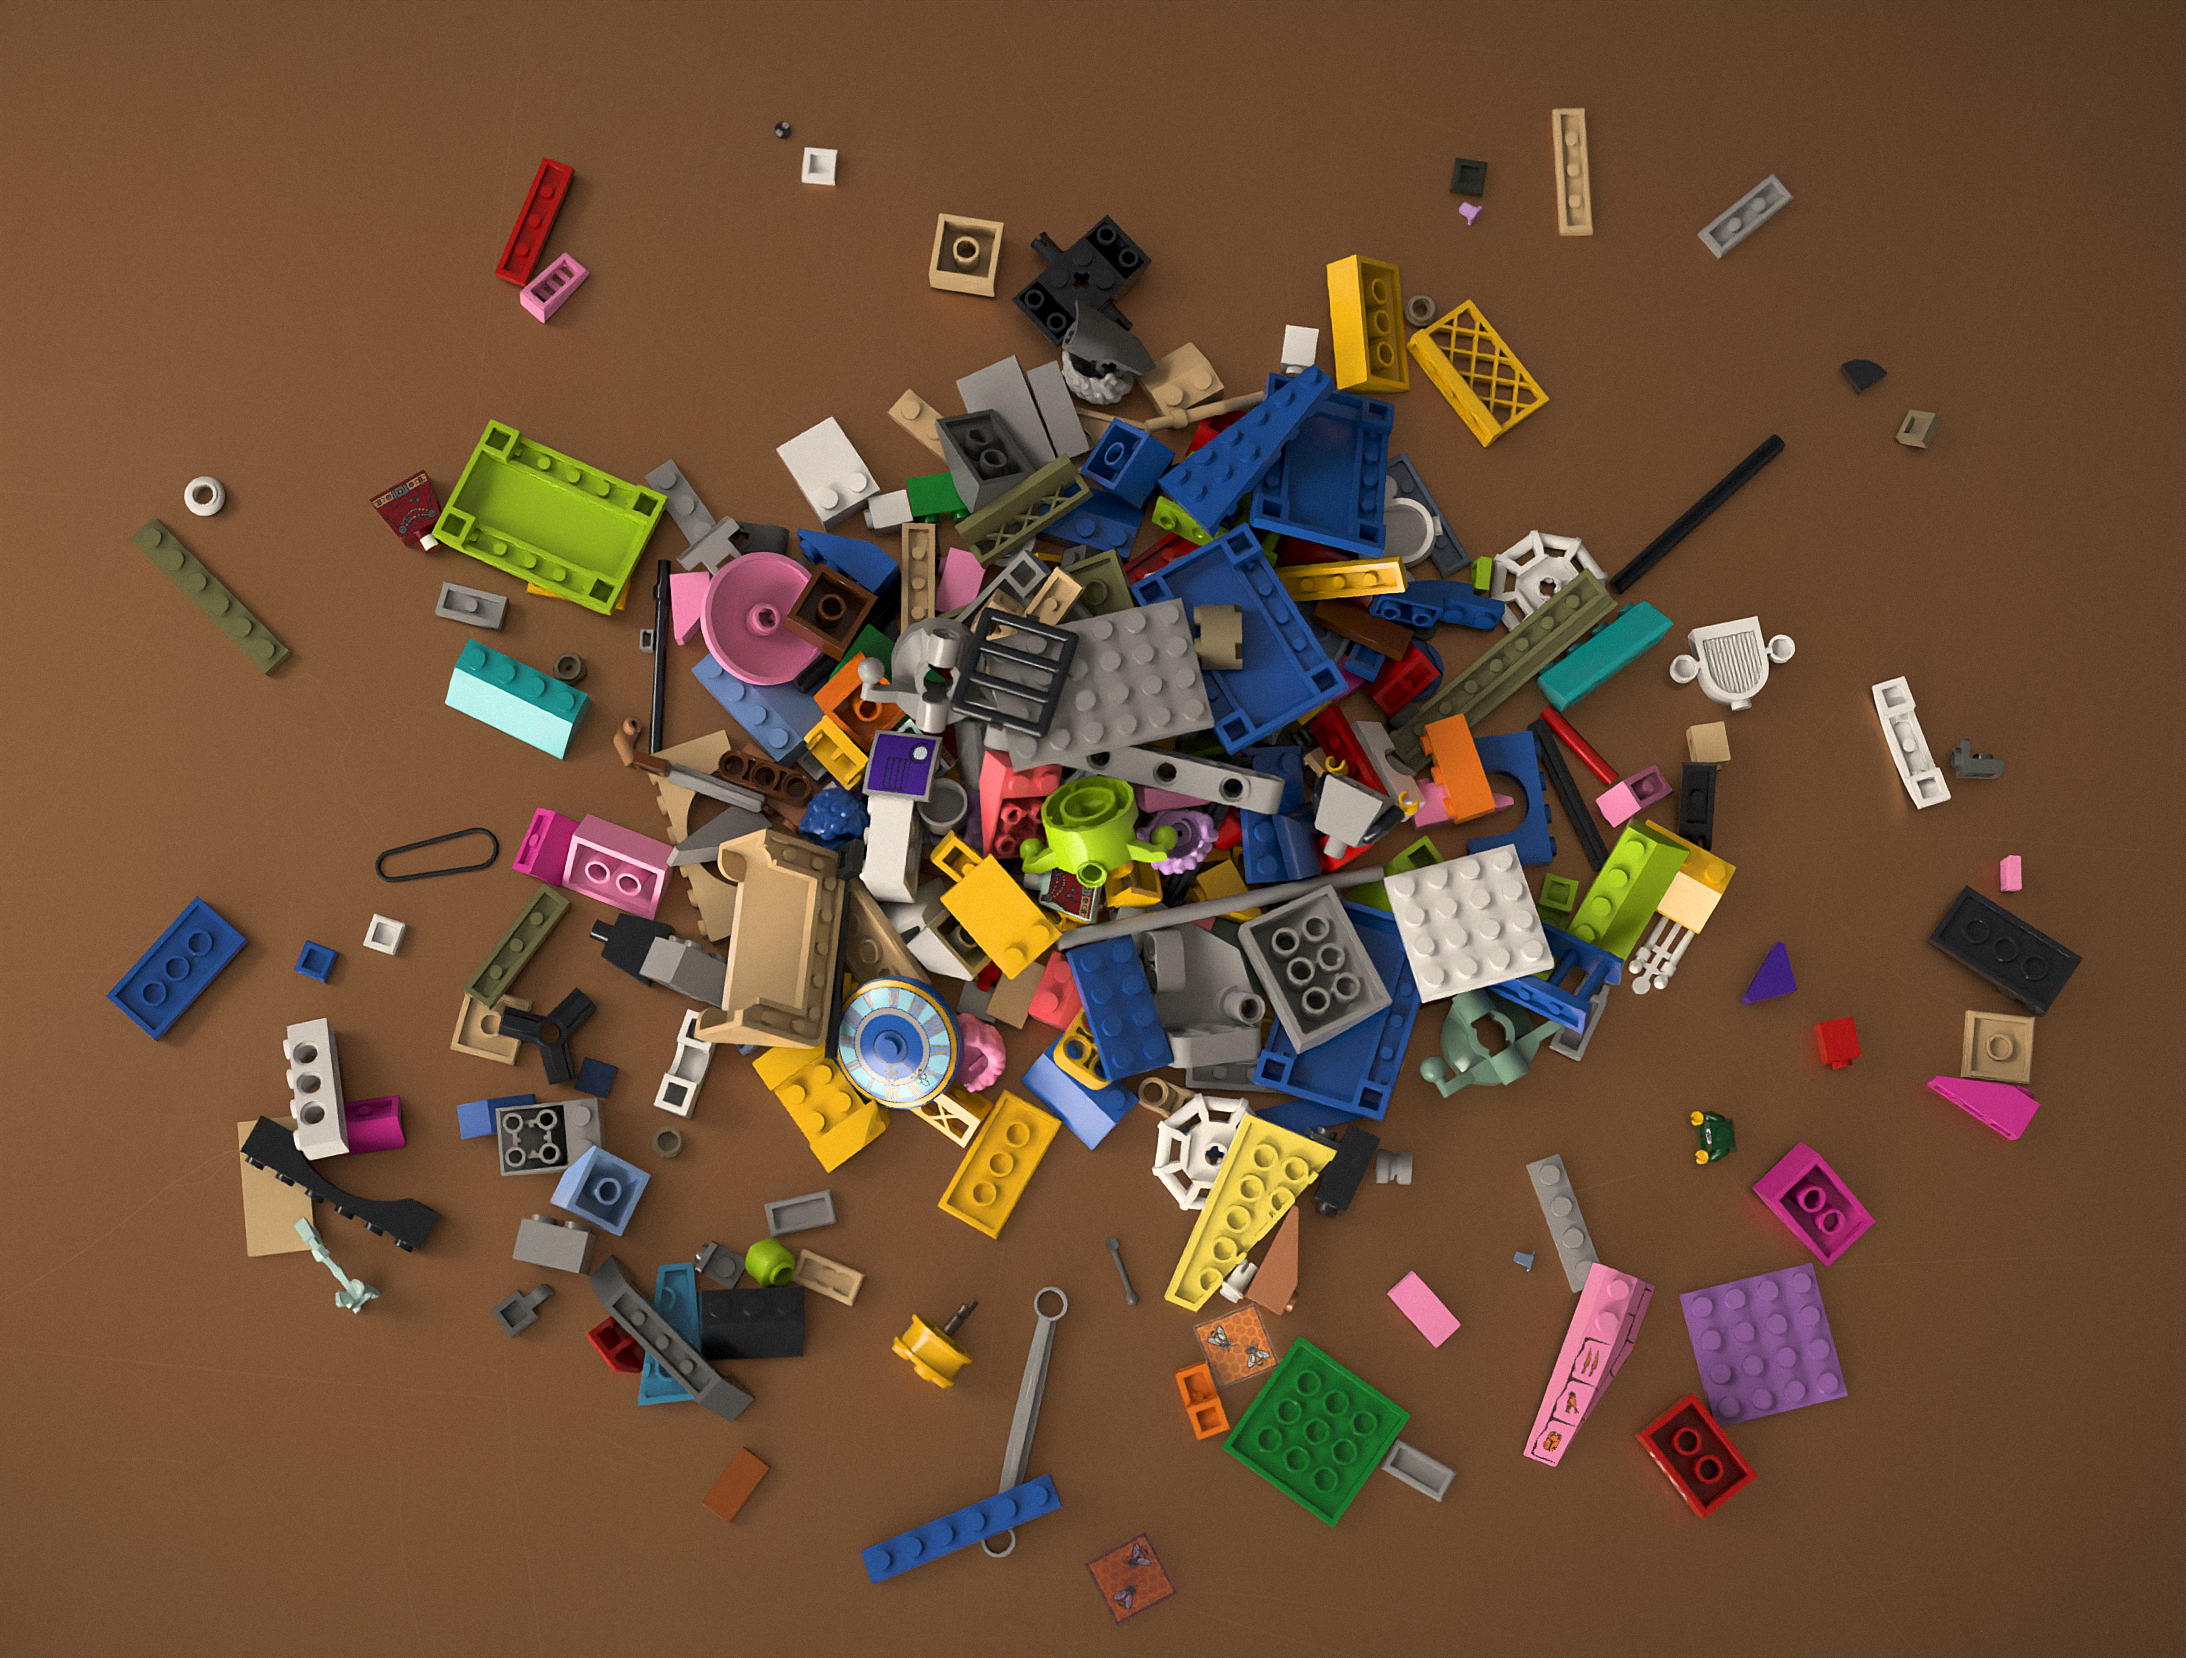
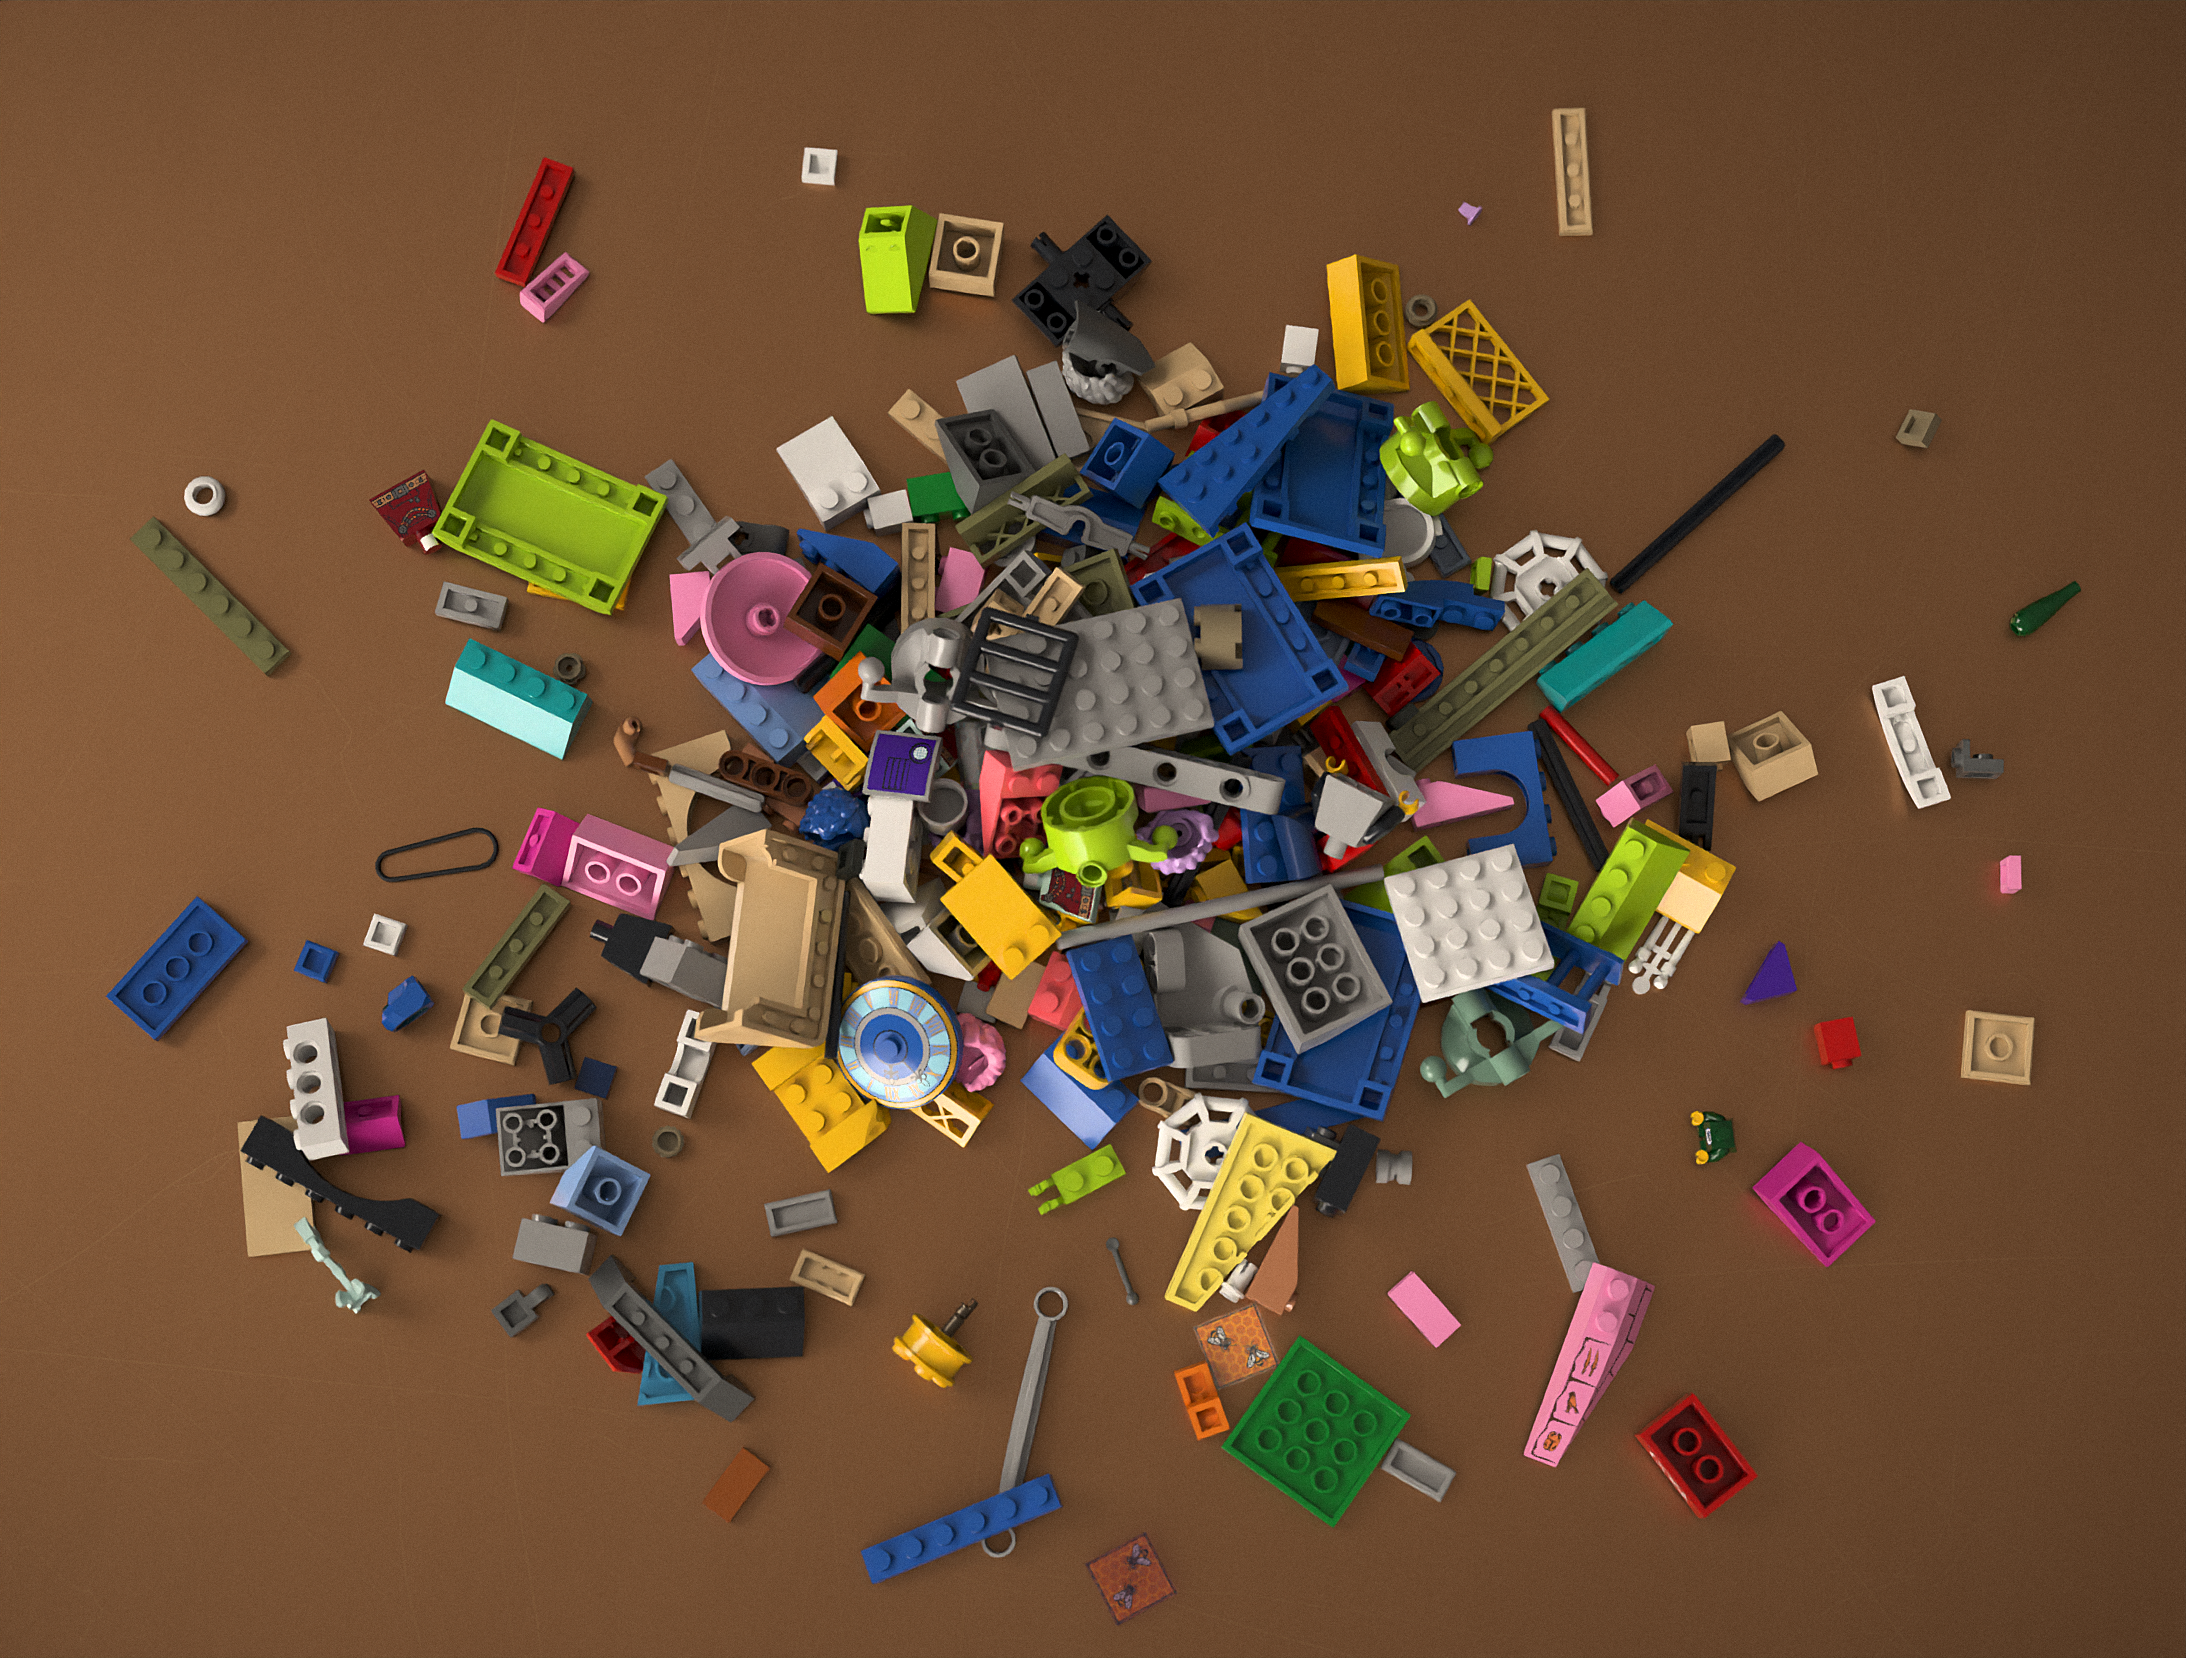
(406, 1004): none -> blue rock
(646, 640): light grey piece -> none
(662, 595): black bar -> none
(720, 1264): flat silver bracket -> none
(770, 1263): lime head -> none
(782, 129): black piece -> none
(894, 257): none -> lime slope
(1000, 1164): yellow tile -> none
(1061, 520): none -> light grey piece
(1081, 1178): none -> lime hinge
(1429, 464): none -> lime piece
(1457, 769): orange brick -> none
(1468, 177): pearl dark grey tile -> none
(1524, 1259): sand blue piece -> none
(1731, 661): white piece -> none
(1745, 216): light grey tile -> none
(1763, 1345): medium lavender plate -> none
(1771, 755): none -> tan slope
(1862, 373): black tile -> none
(1997, 1105): dark pink slope -> none
(2005, 951): black hinge -> none
(2040, 611): none -> dark green piece

